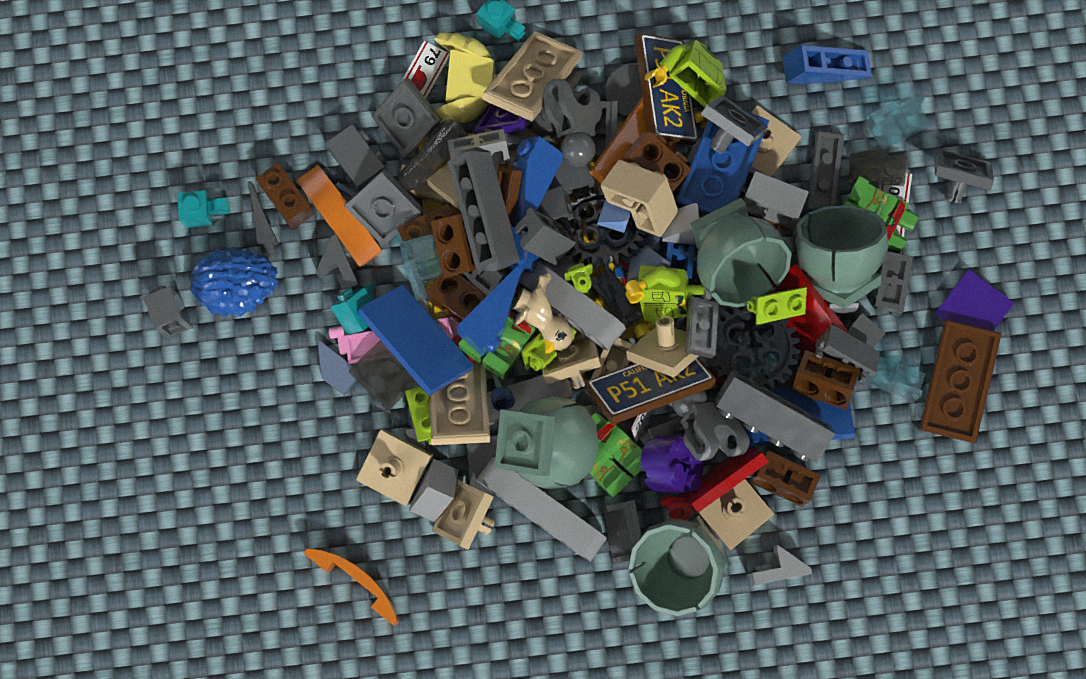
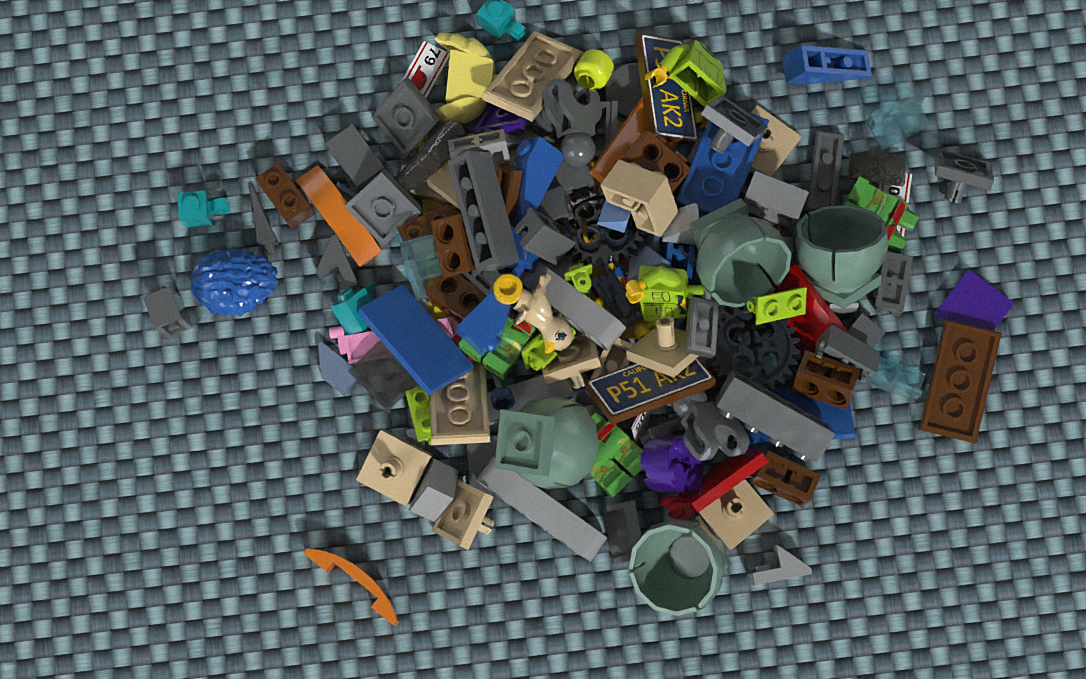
(508, 289): none -> yellow tile
(593, 69): none -> neon yellow head

